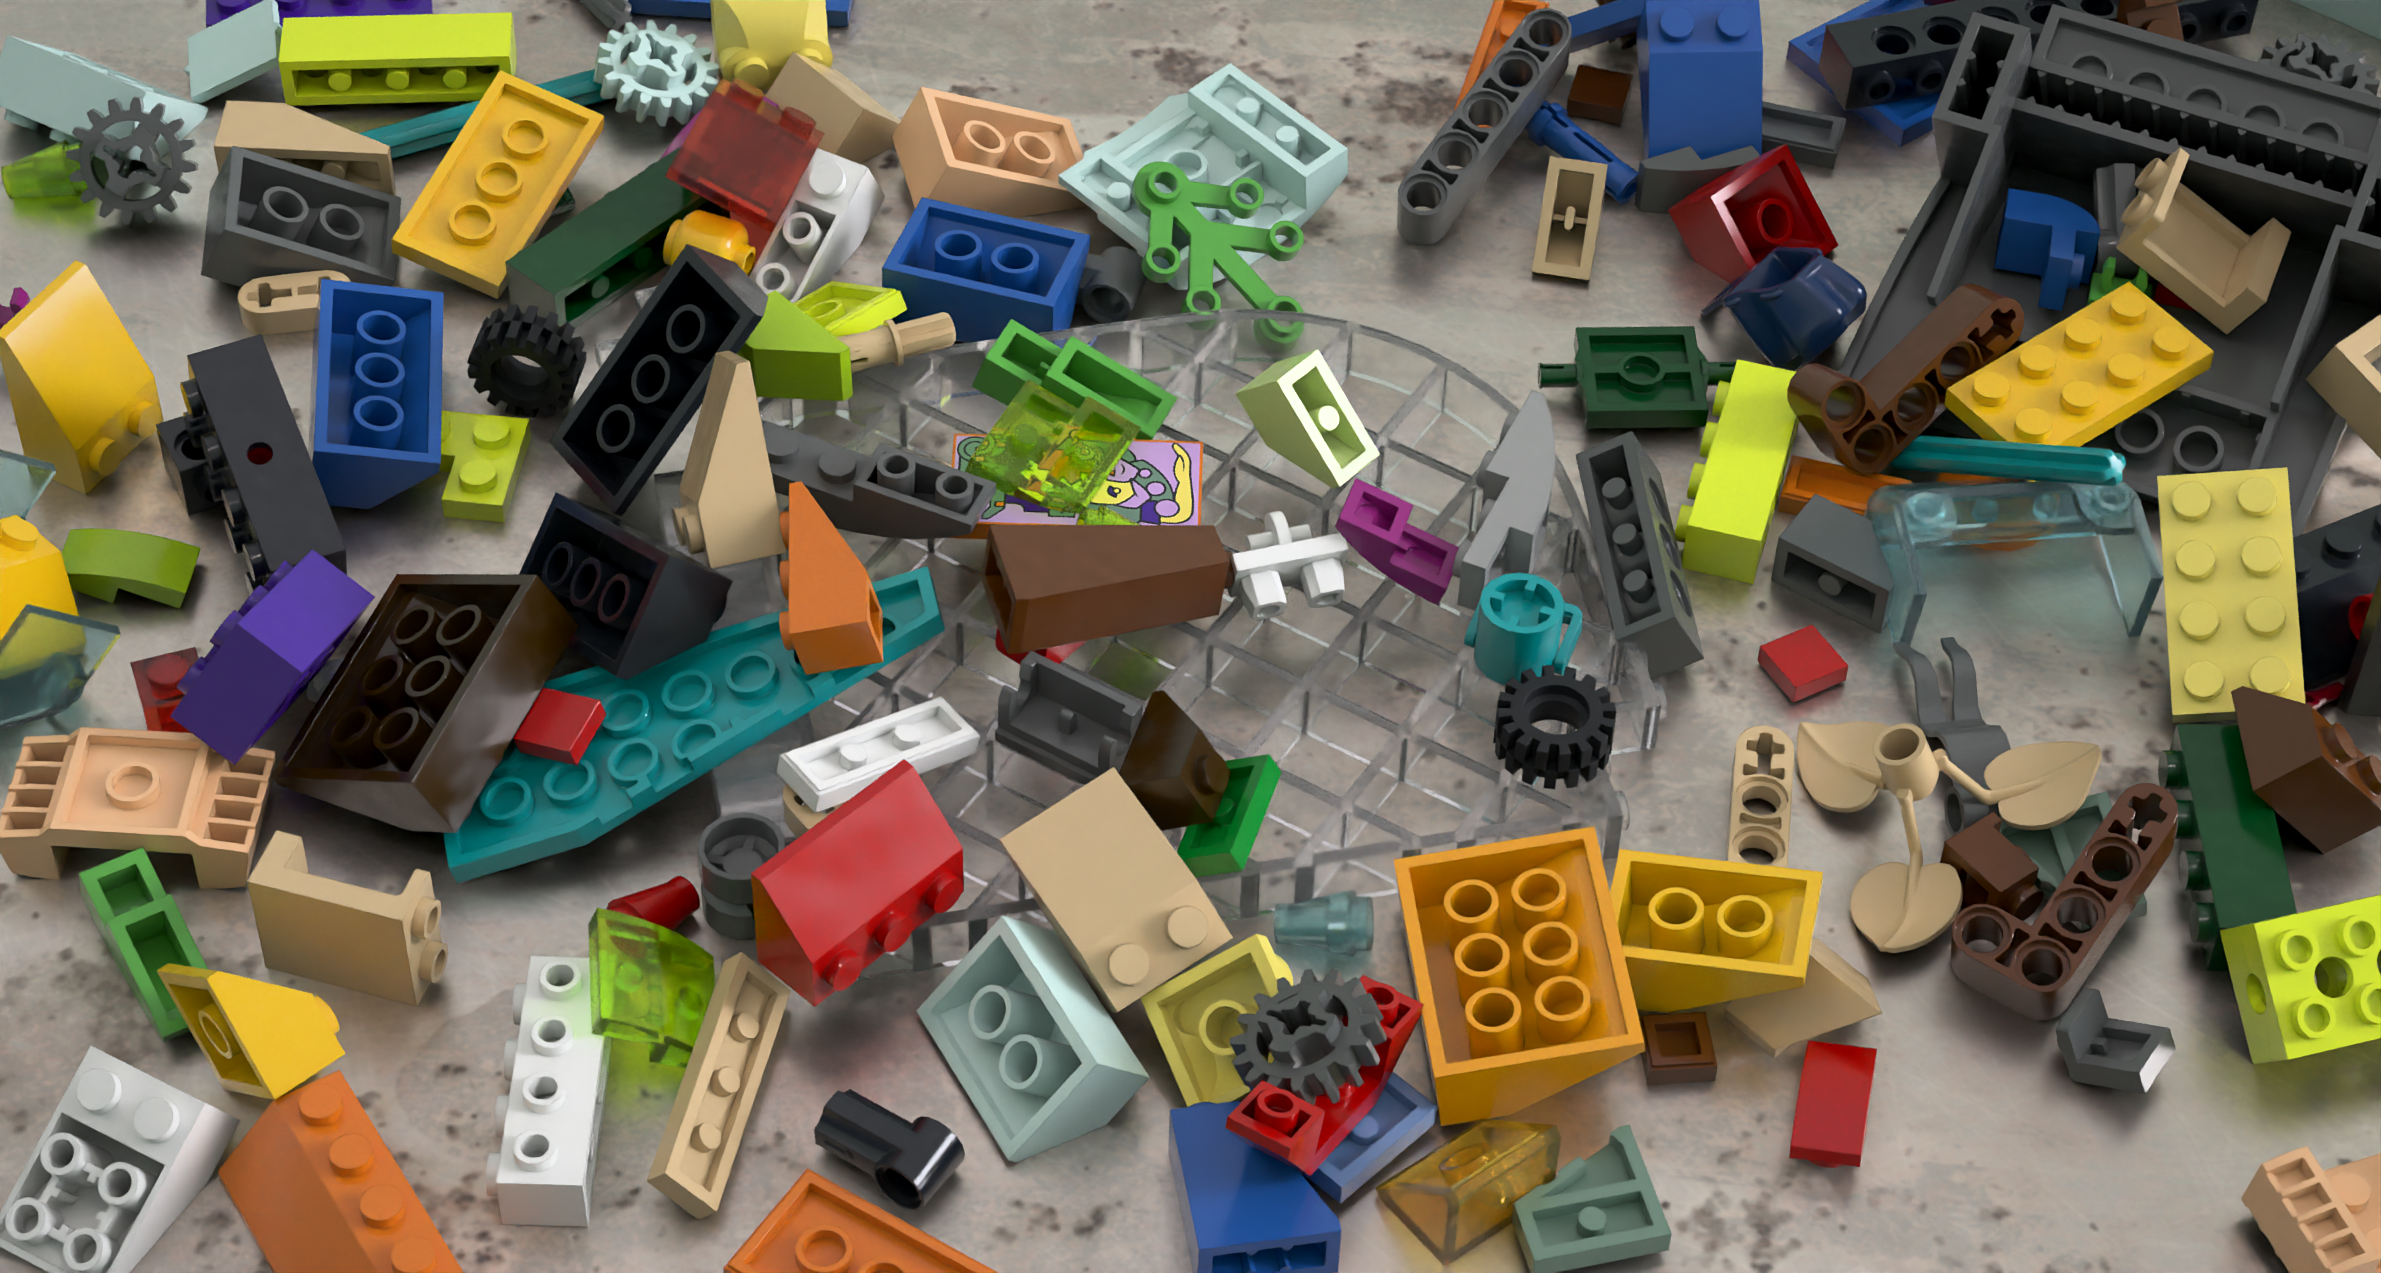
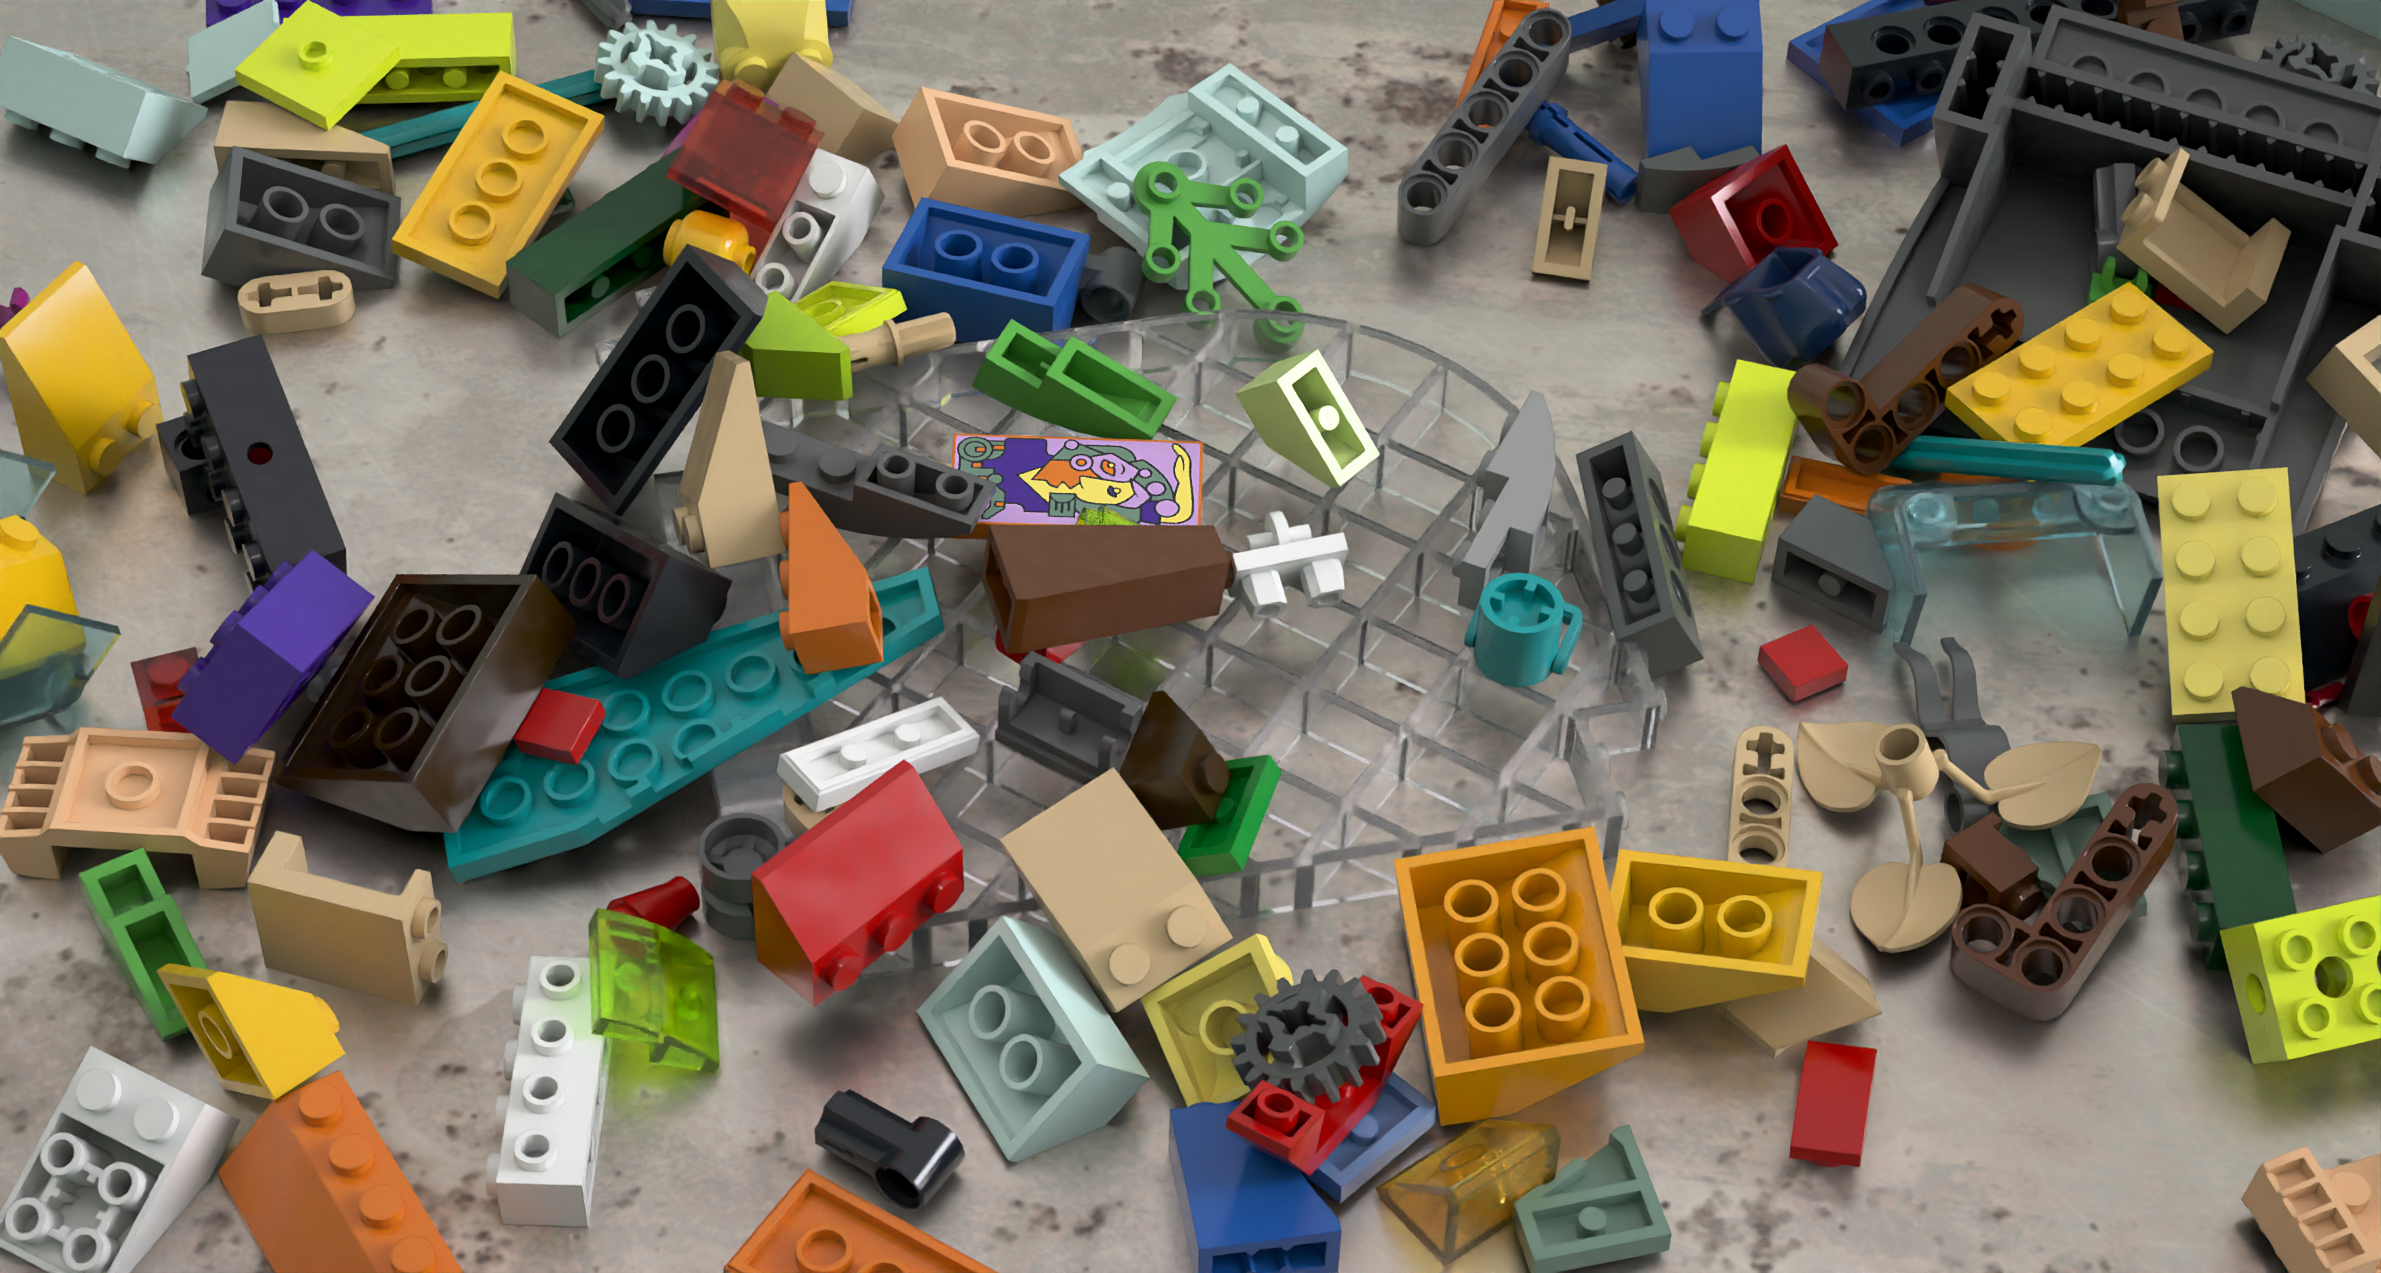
(43, 174): clear neon green cone -> none
(119, 183): dark grey gear -> none
(137, 562): lime slope -> none
(317, 65): none -> neon yellow plate
(375, 391): blue slope -> none
(483, 463): neon yellow plate -> none
(534, 339): black tyre -> none
(719, 1086): tan plate -> none
(1053, 450): clear neon green slope -> none
(1327, 923): clear light blue cone -> none
(1380, 533): magenta slope -> none
(1547, 753): black tyre -> none
(1599, 94): reddish brown tile -> none
(1638, 376): dark green plate -> none
(1677, 1048): reddish brown tile -> none
(1809, 135): dark grey tile -> none
(2047, 240): blue brick -> none
(2109, 1049): dark grey bracket -> none

